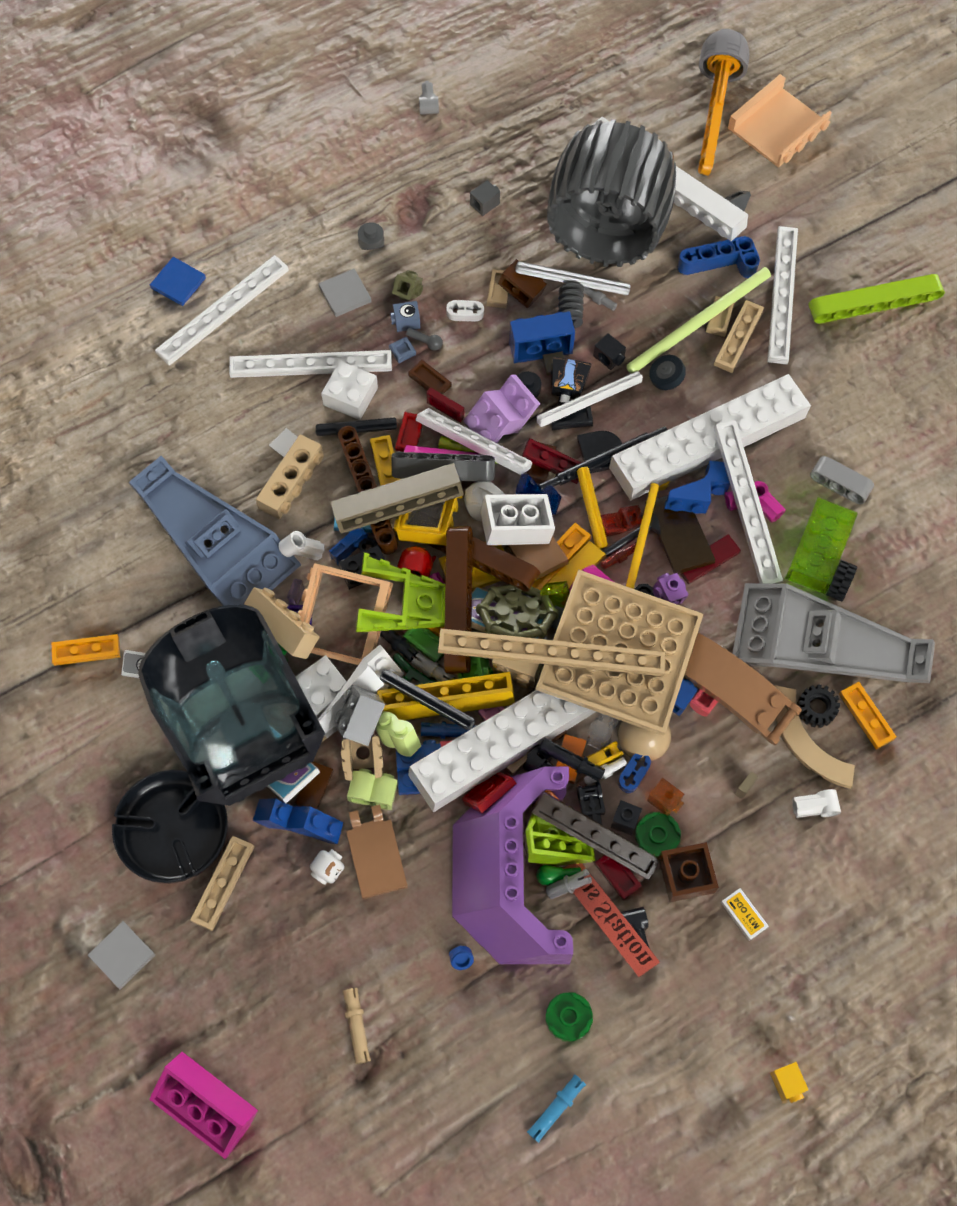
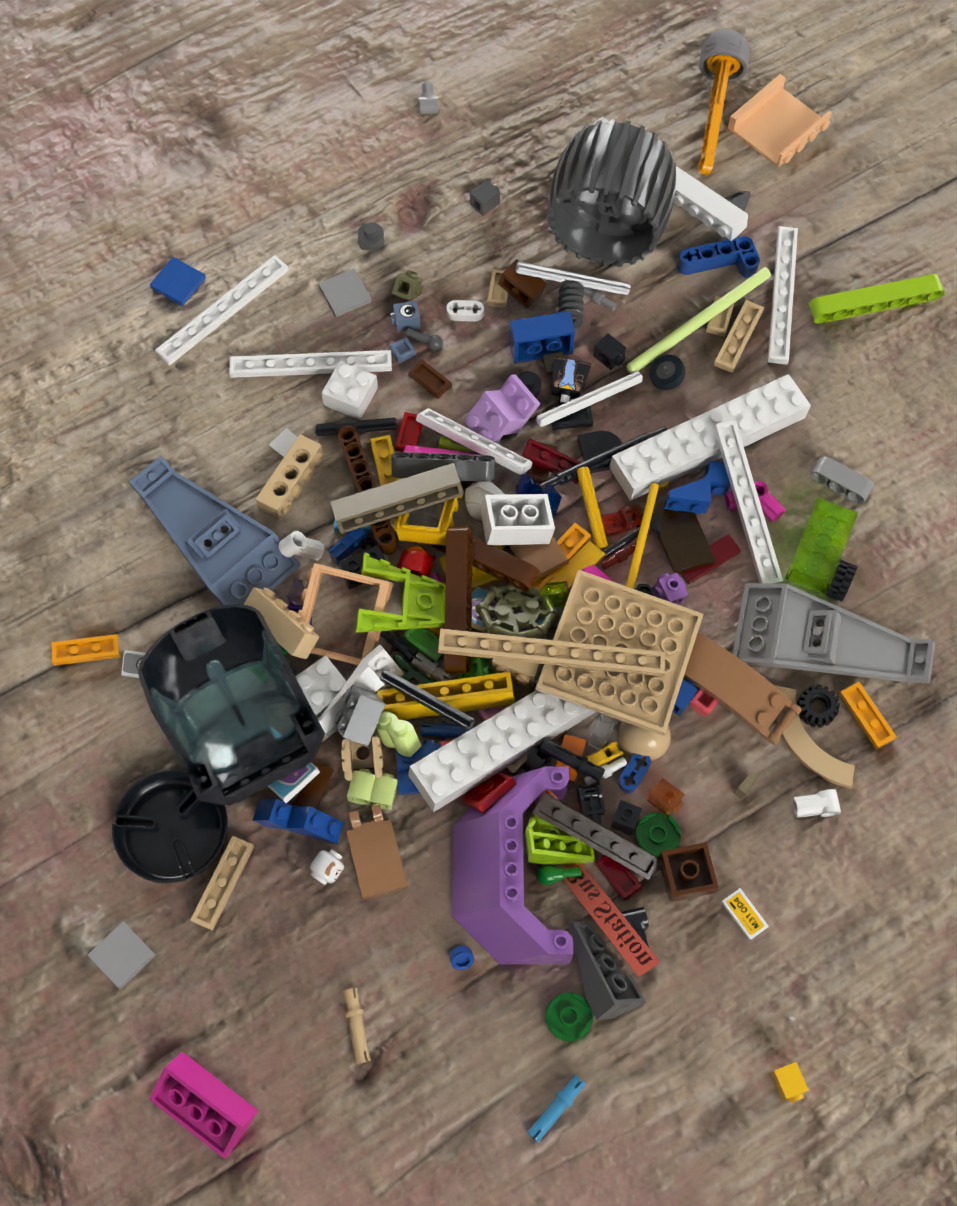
(445, 405): dark red tile -> none
(568, 884): light grey axle -> none
(604, 983): none -> dark grey wedge

